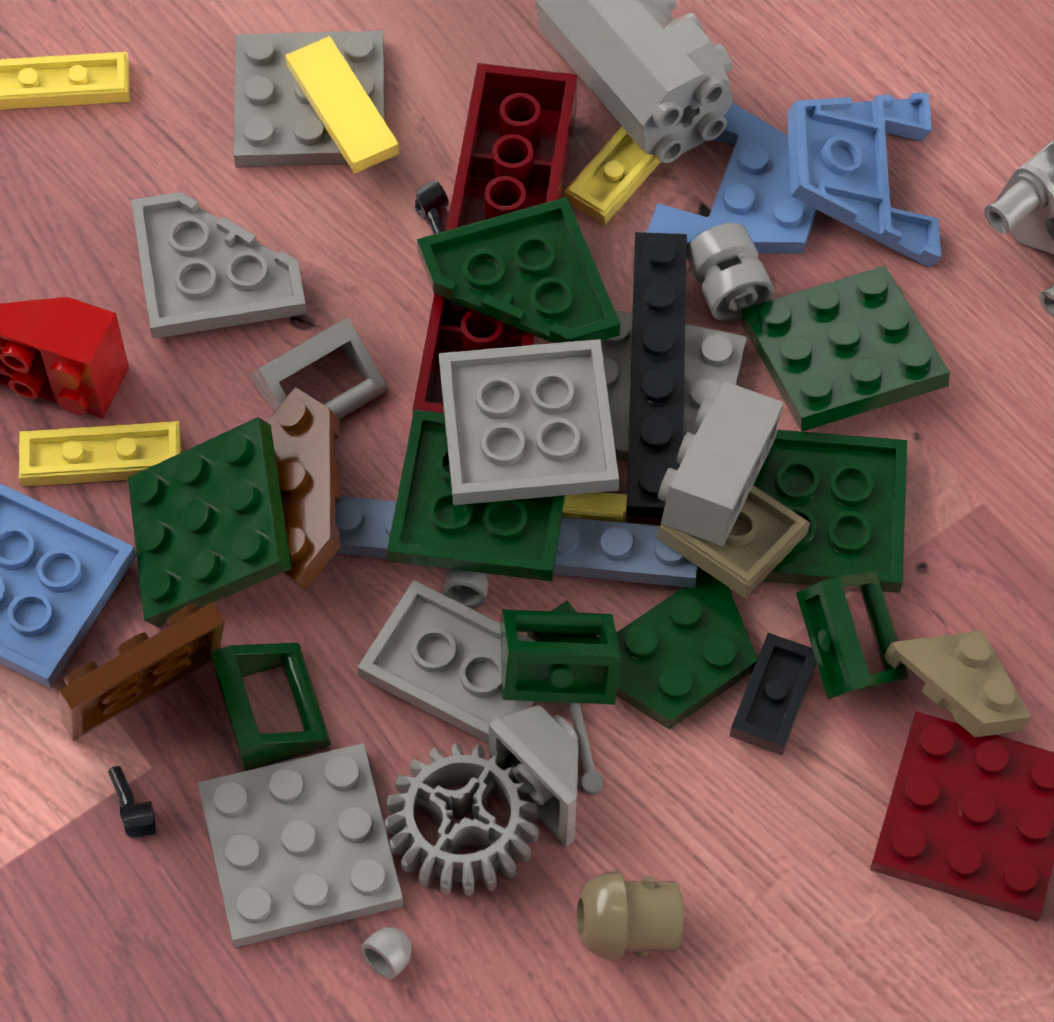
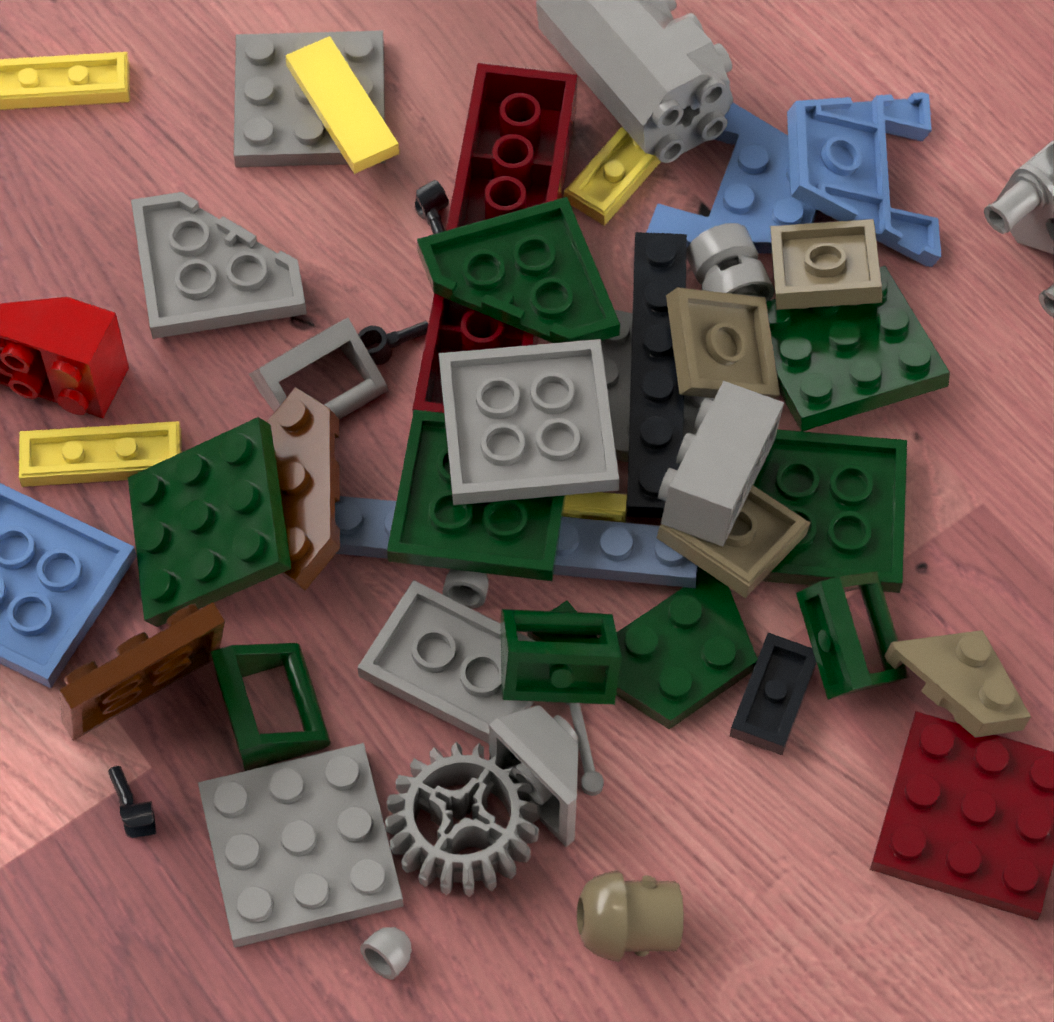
(383, 352): none -> black hand
(721, 340): none -> dark tan plate
(825, 264): none -> dark tan plate

